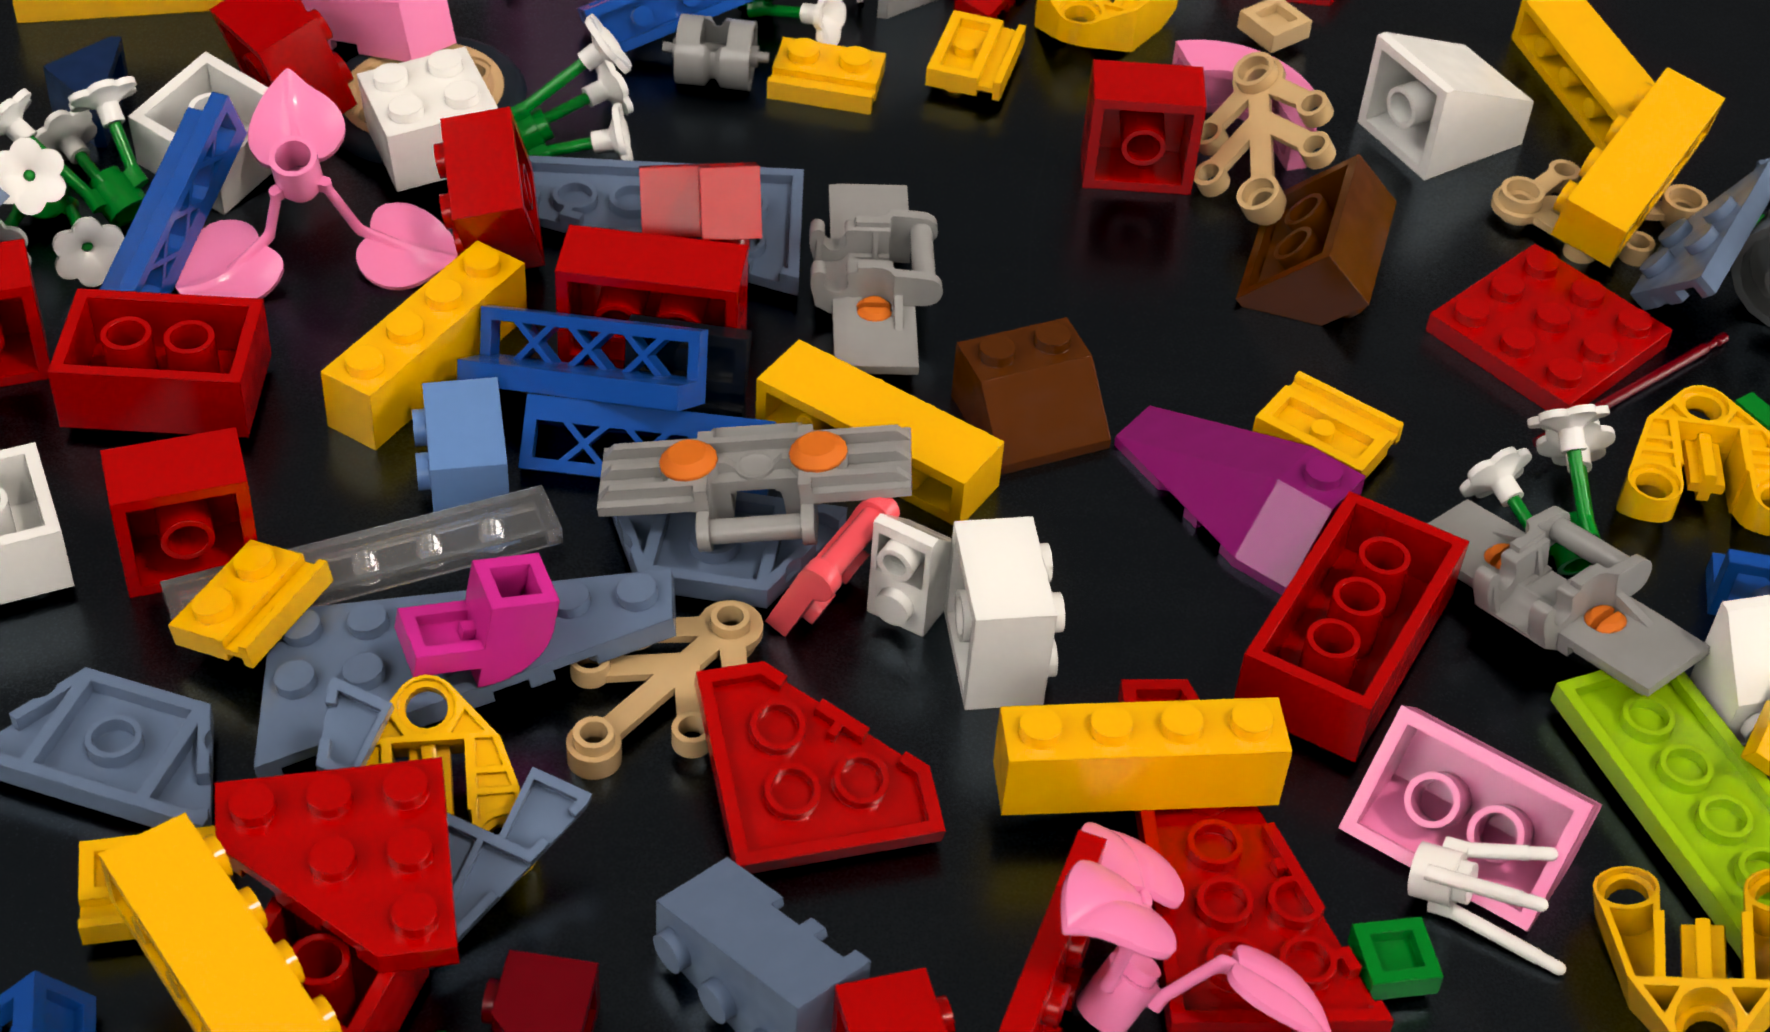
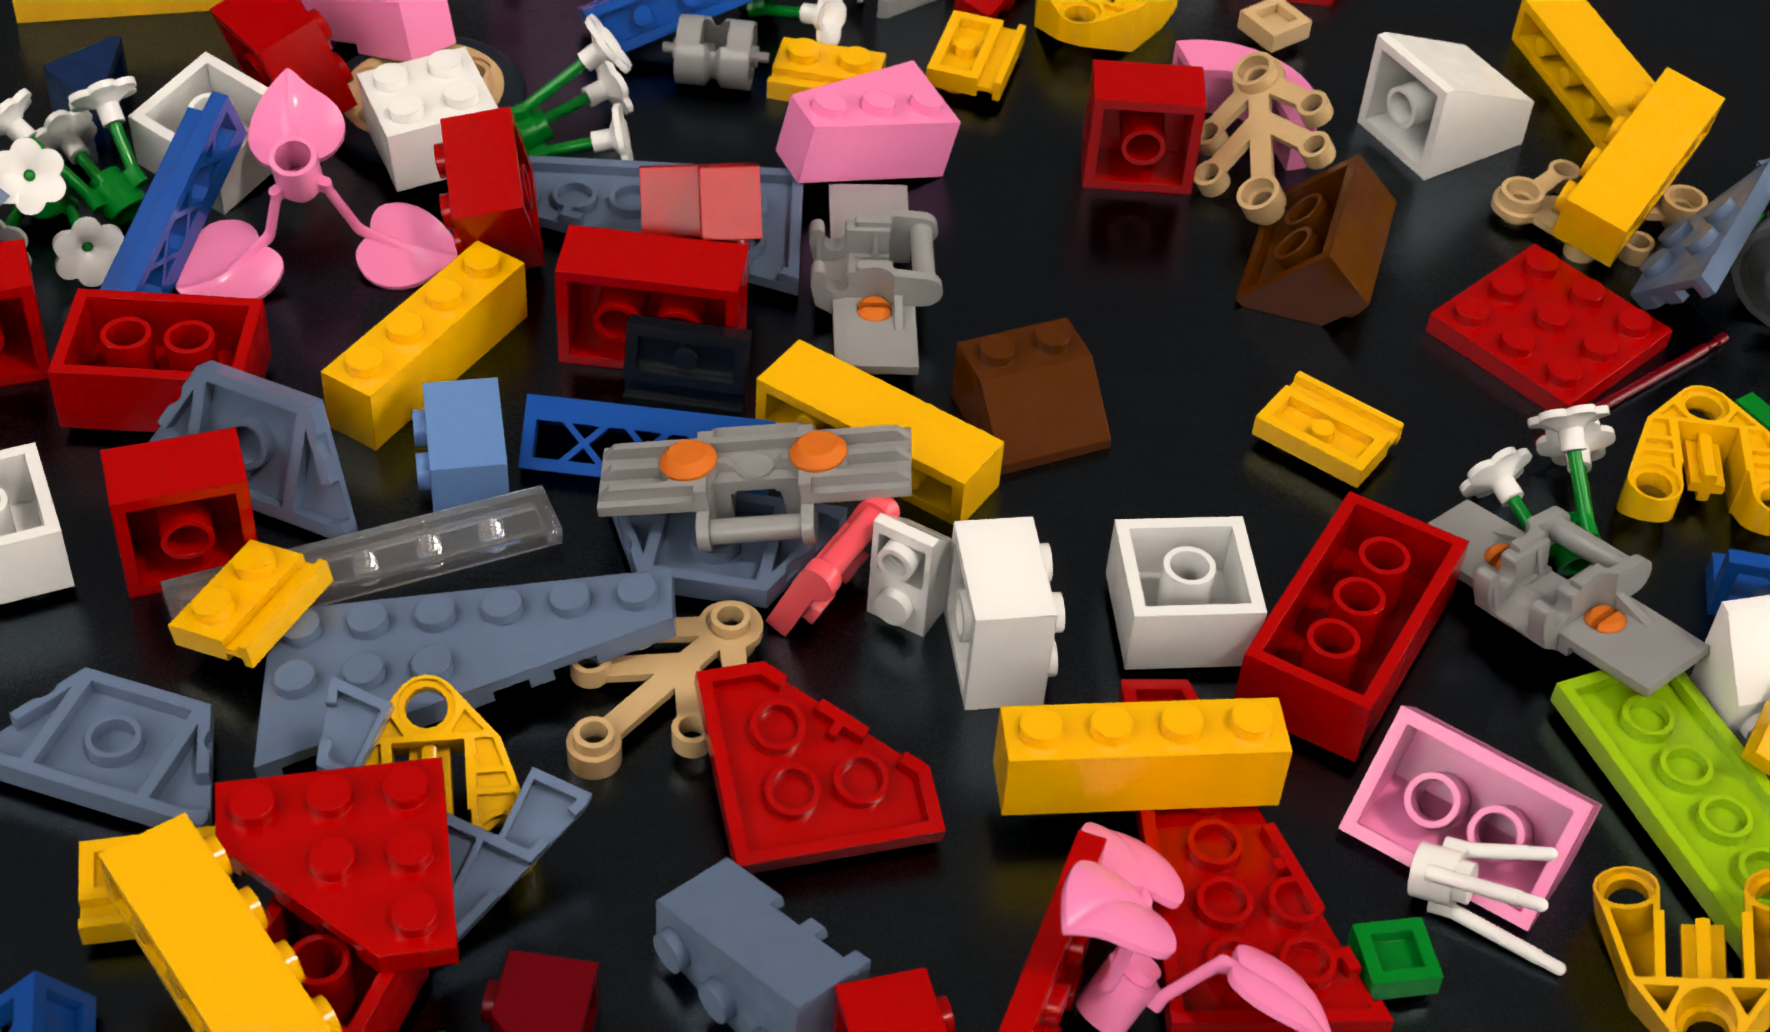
(282, 441): none -> sand blue wing
(493, 631): dark pink brick -> none
(583, 381): blue fence -> none
(868, 128): none -> bright pink wedge
(1184, 591): none -> white brick
(1247, 488): magenta wedge -> none

